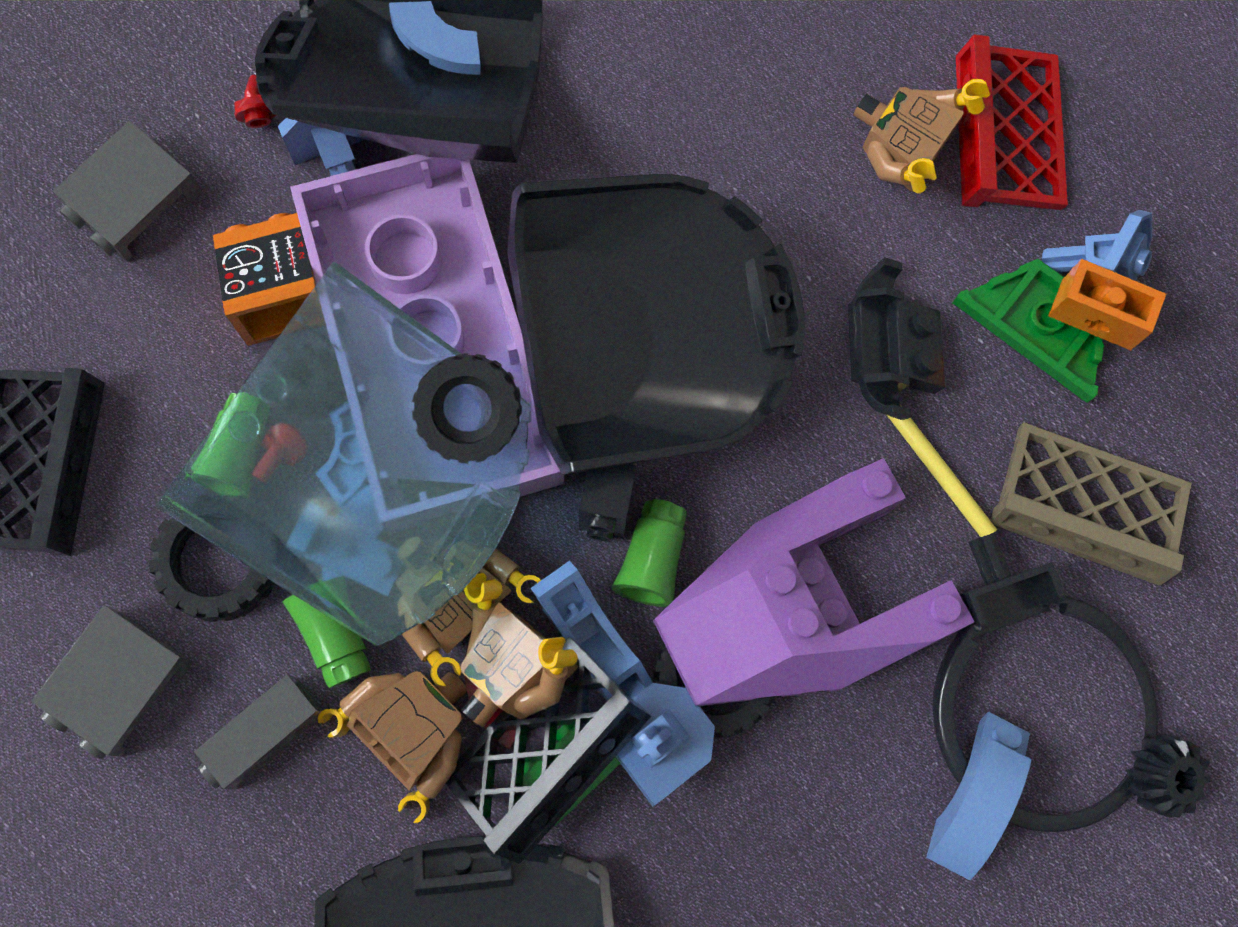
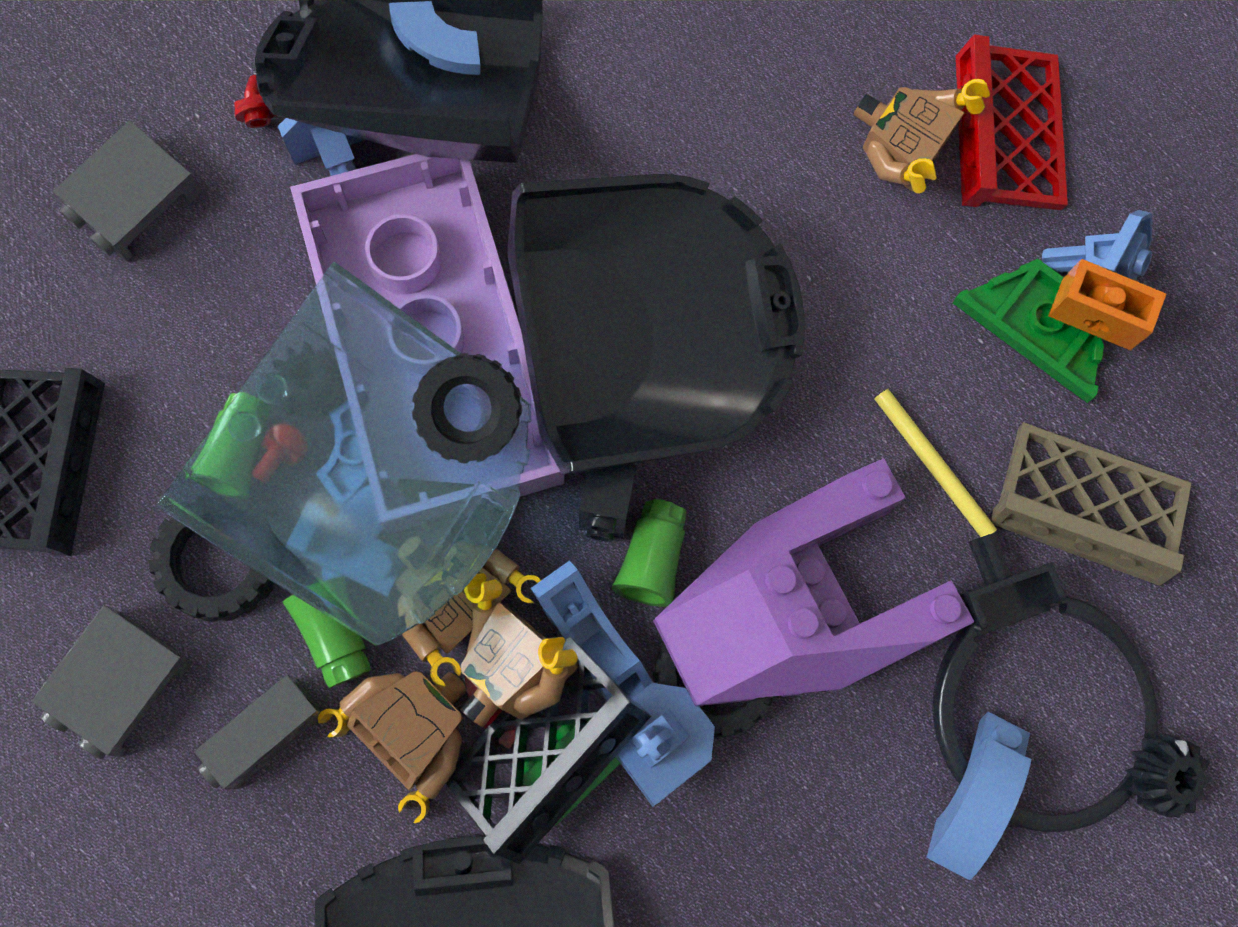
(263, 275): slope -> none
(892, 342): black plate -> none

